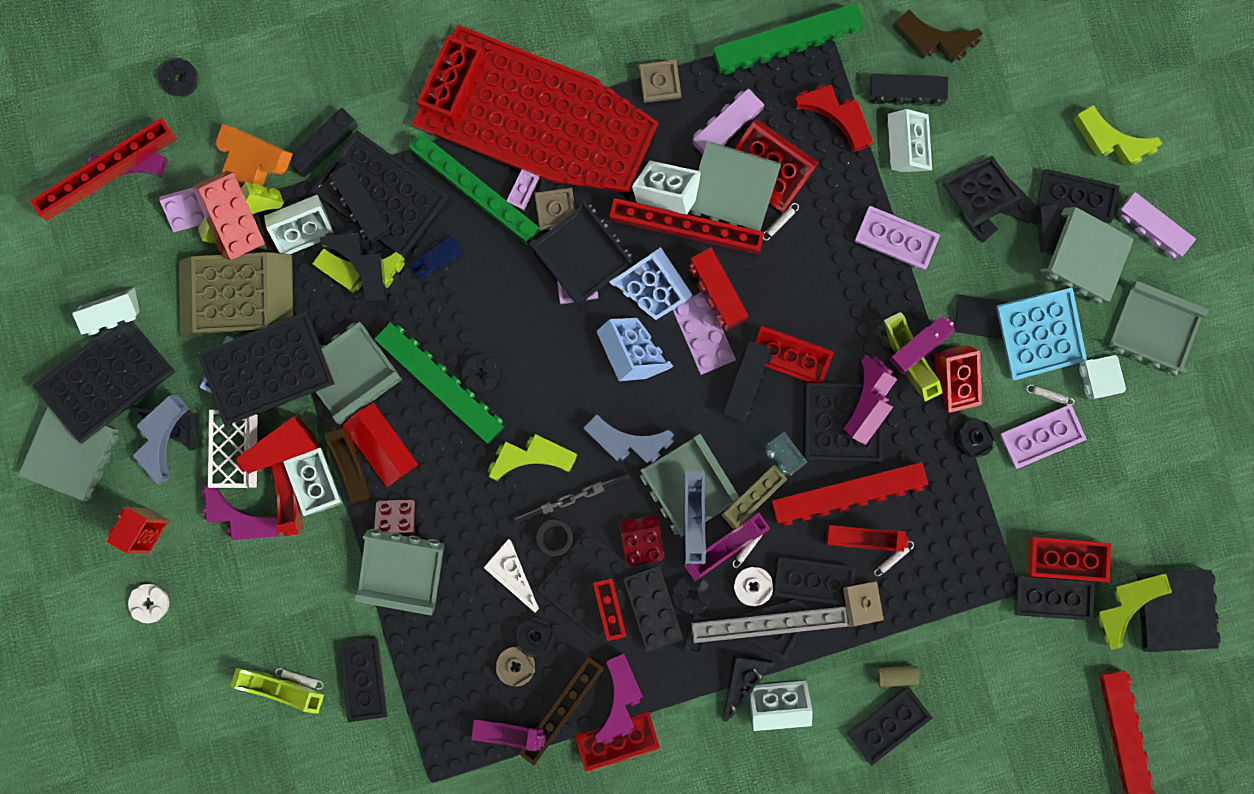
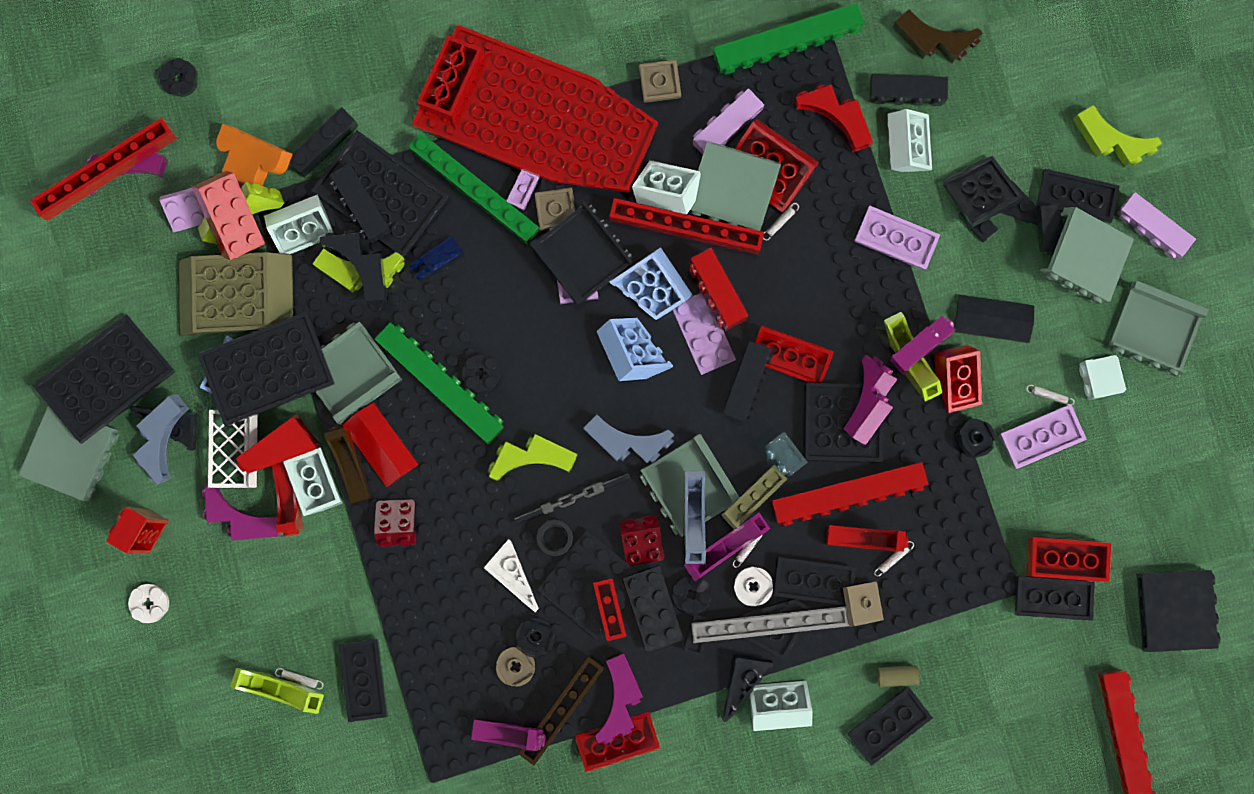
(107, 312): light aqua slope -> none
(400, 572): sand green panel -> none
(1041, 333): medium azure plate -> none
(1132, 598): lime arch -> none

